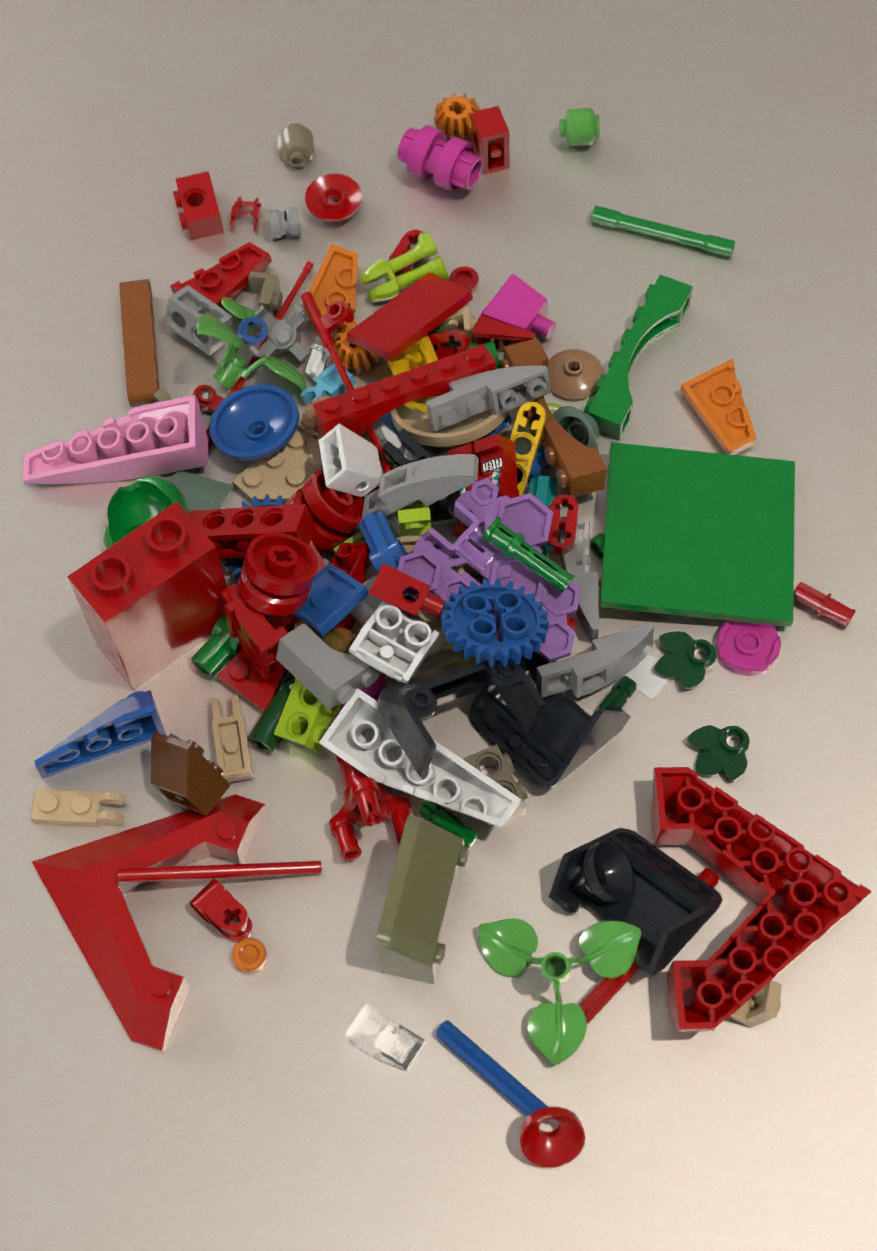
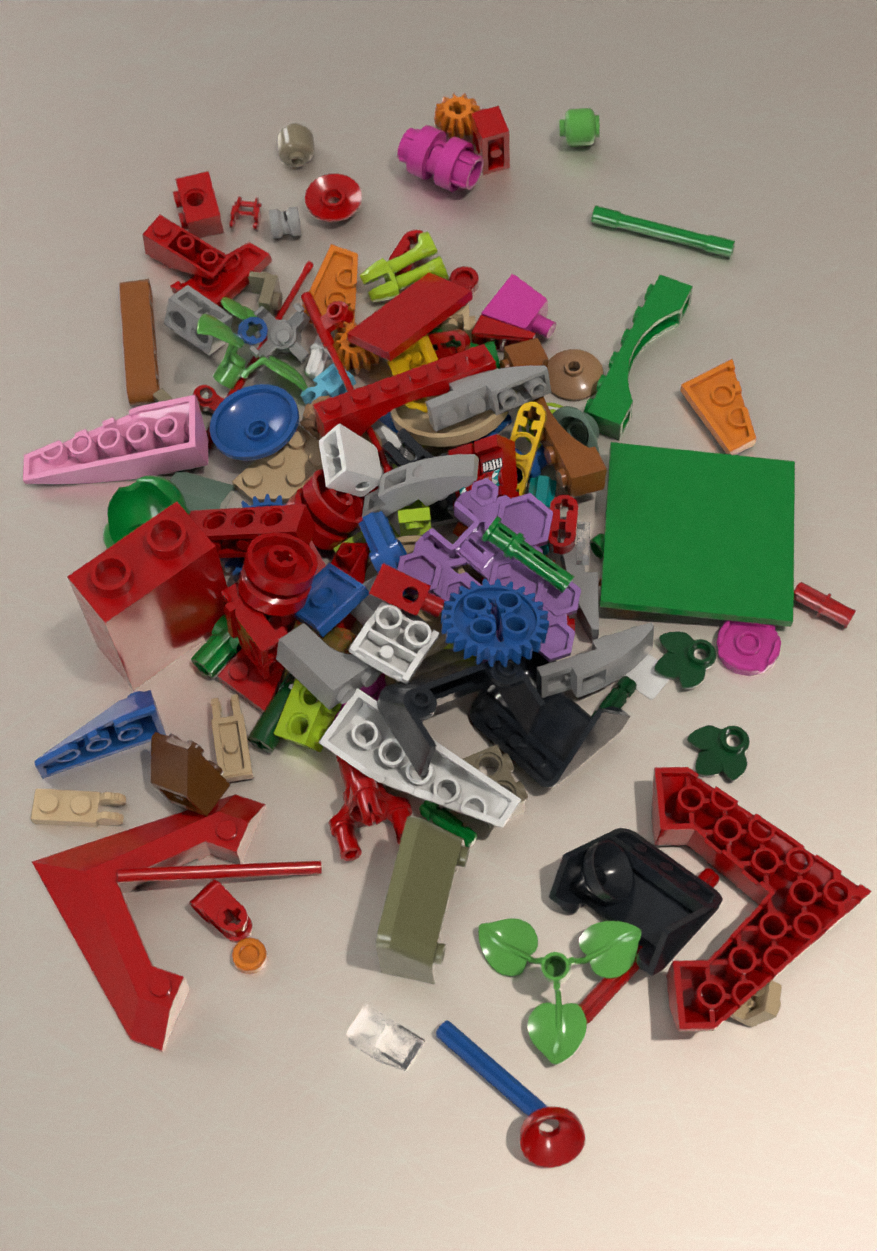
(182, 250): none -> red slope

